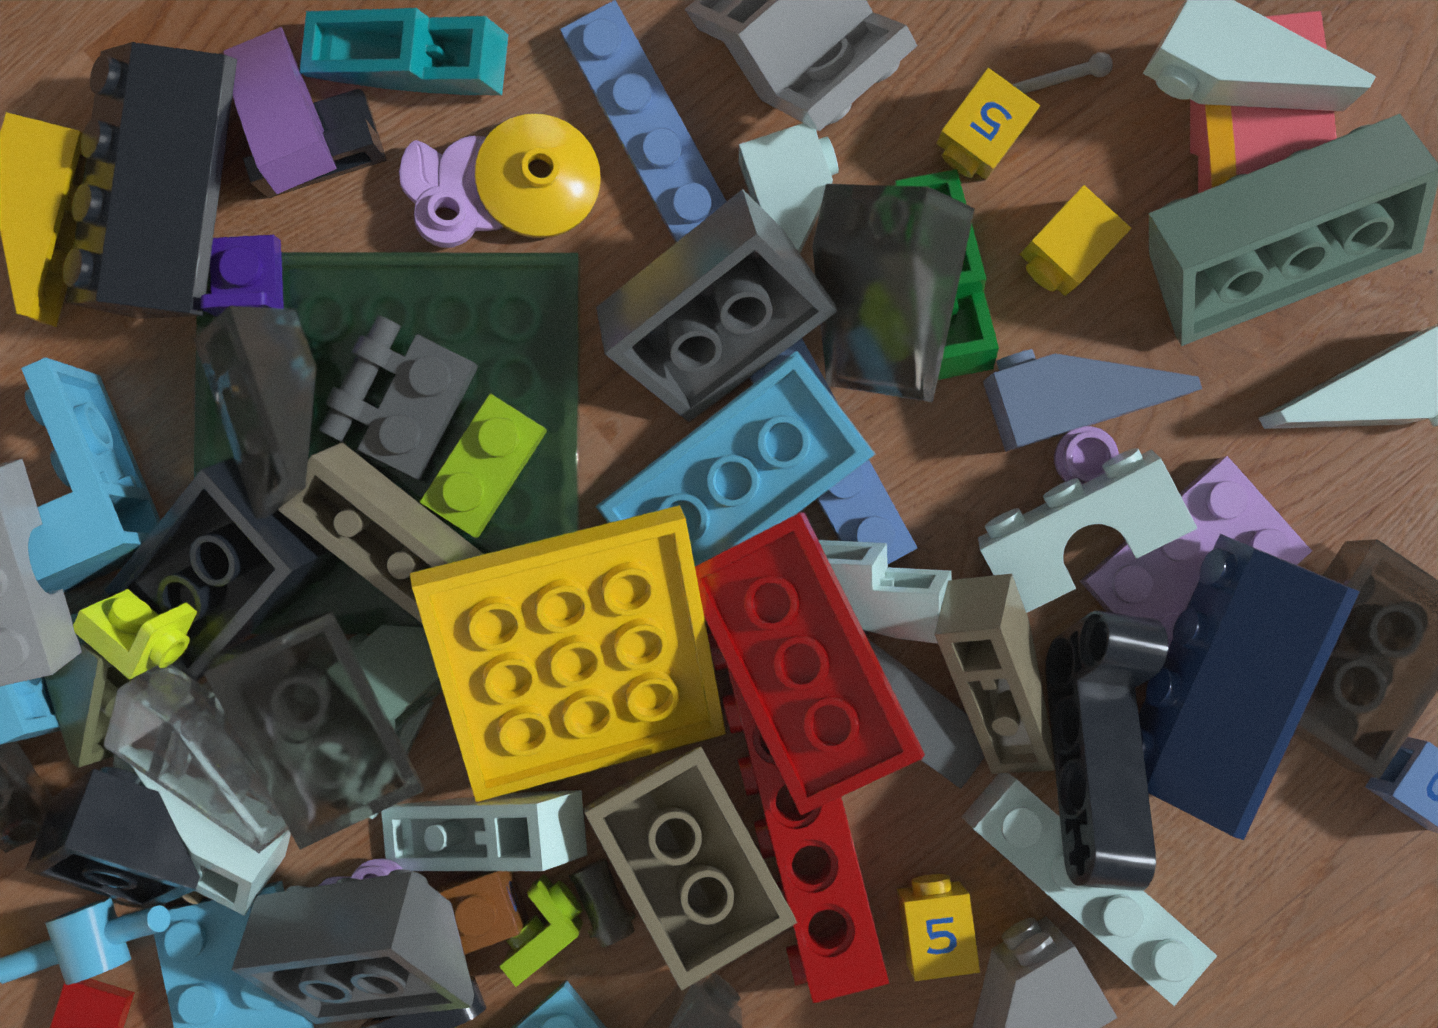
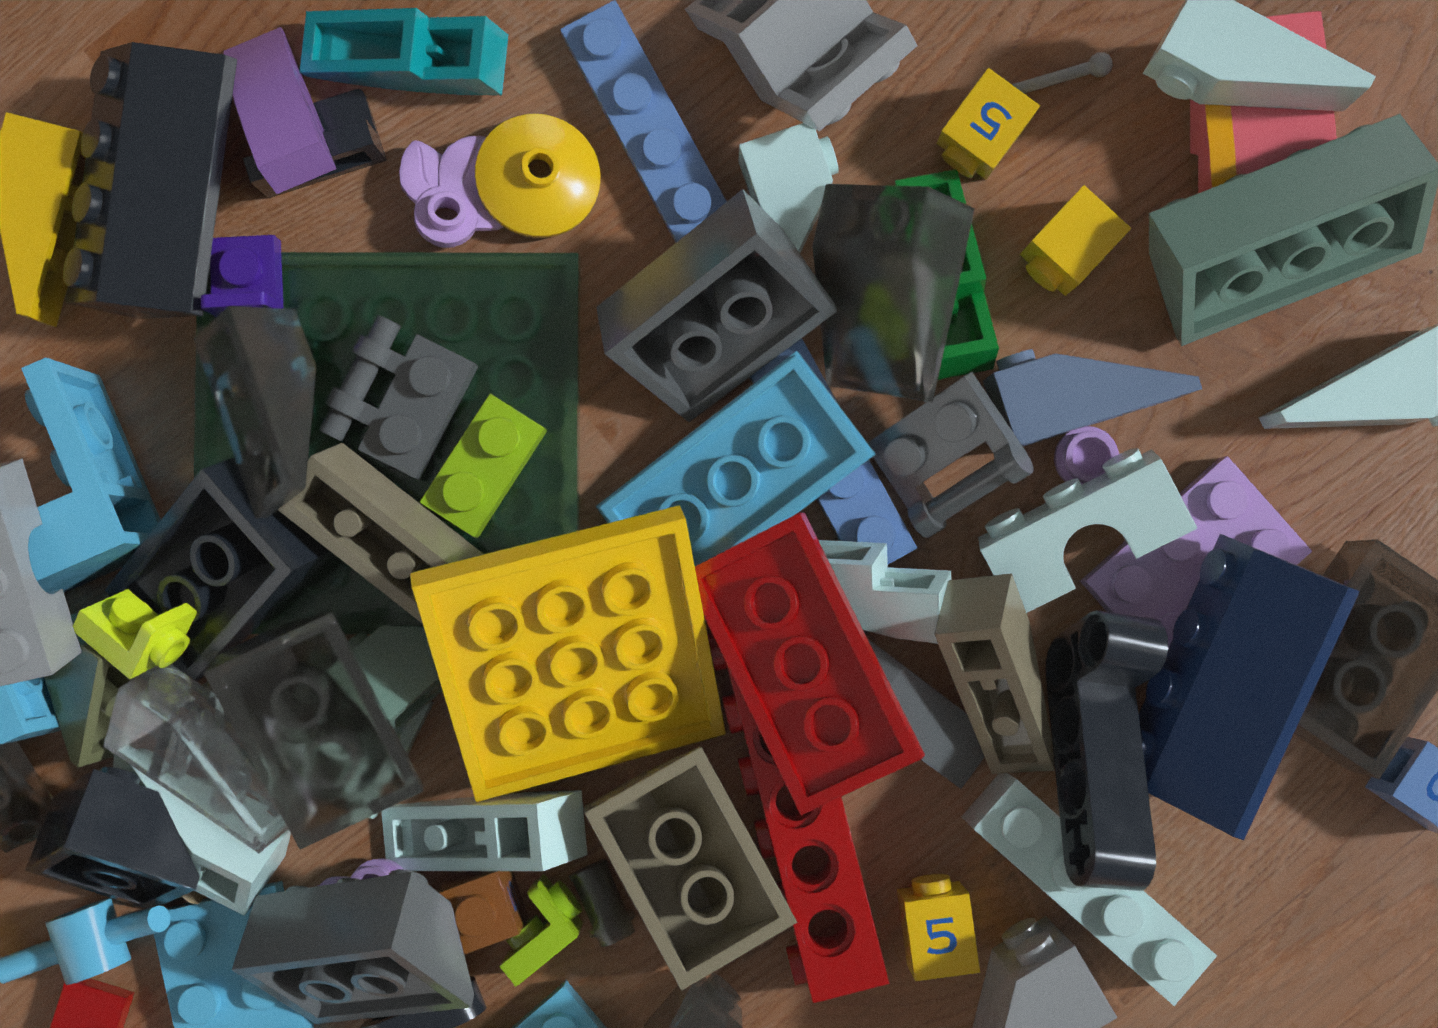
(939, 436): none -> dark grey plate

